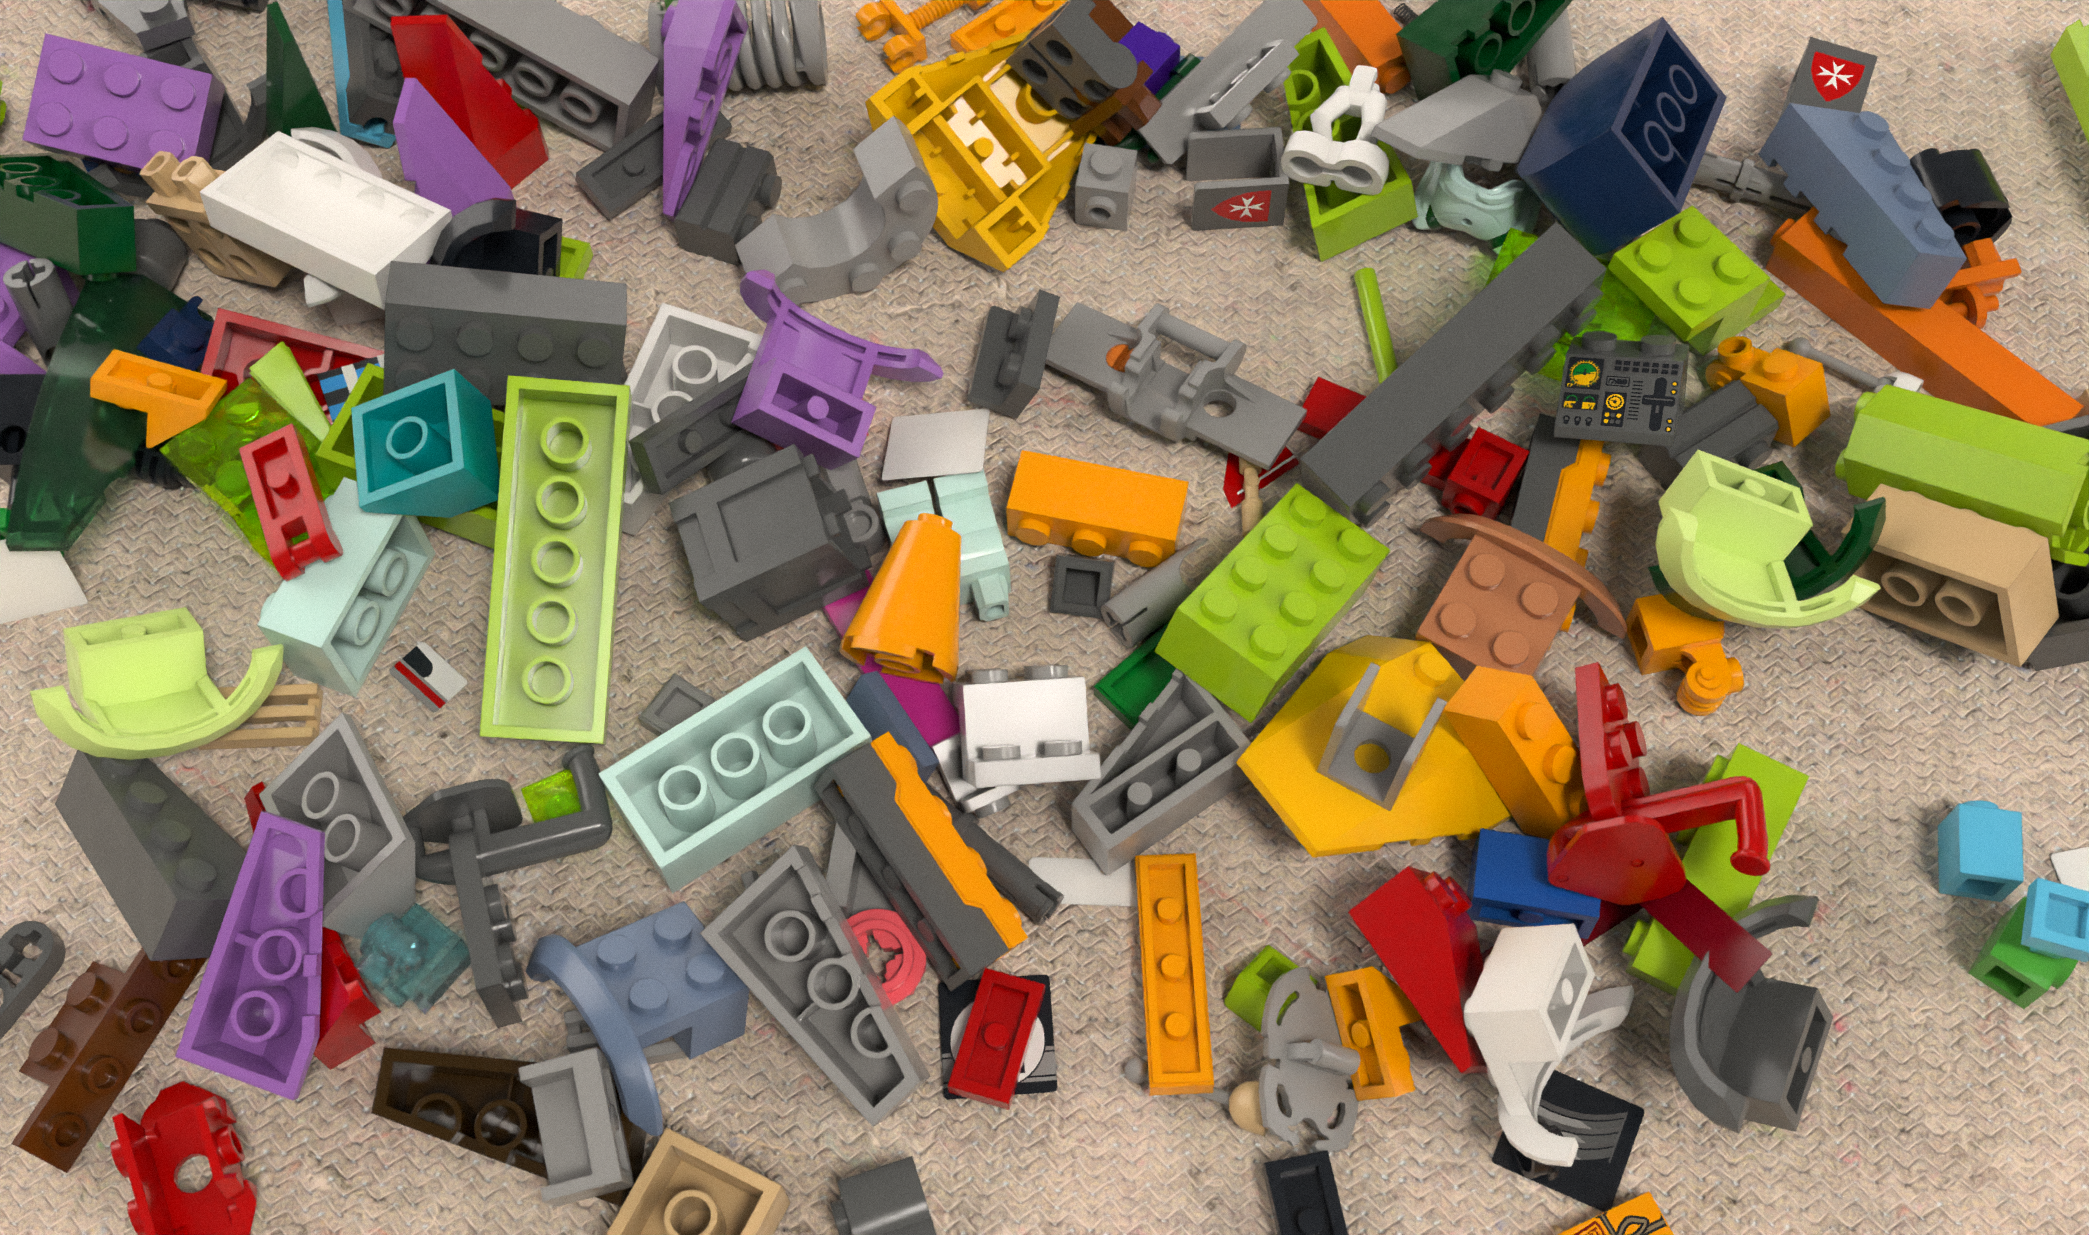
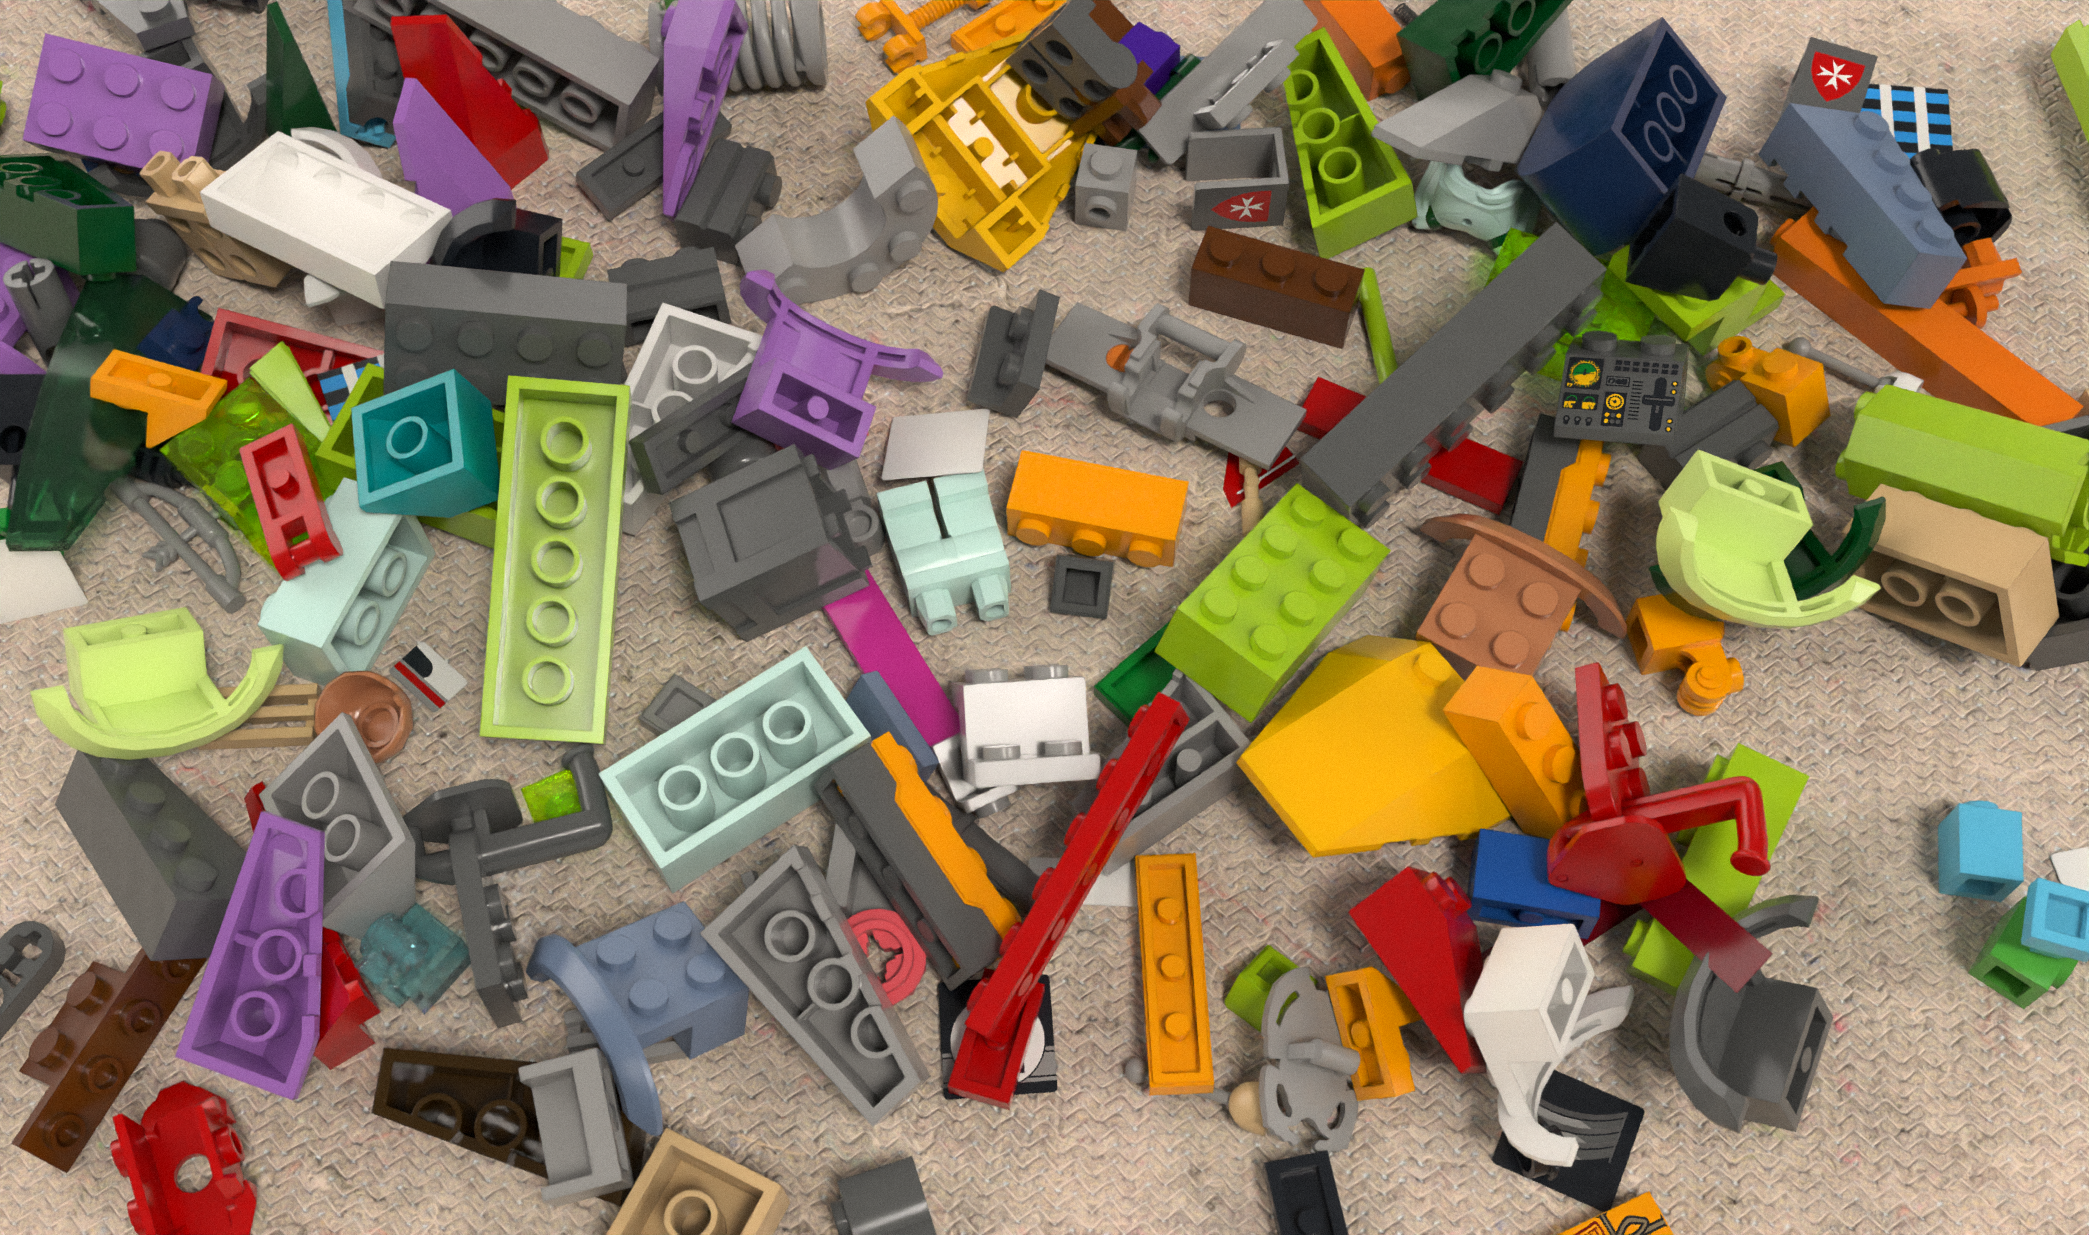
(201, 522): none -> light grey piece
(376, 706): none -> nougat hair
(683, 280): none -> dark grey brick
(913, 606): light orange cone -> none
(1064, 888): none -> red plate
(1149, 600): light grey piece -> none
(1275, 287): none -> reddish brown brick
(1355, 164): white piece -> none
(1359, 728): light grey piece -> none
(1483, 475): red bracket -> none
(1697, 244): none -> black torso
(1914, 114): none -> sticker

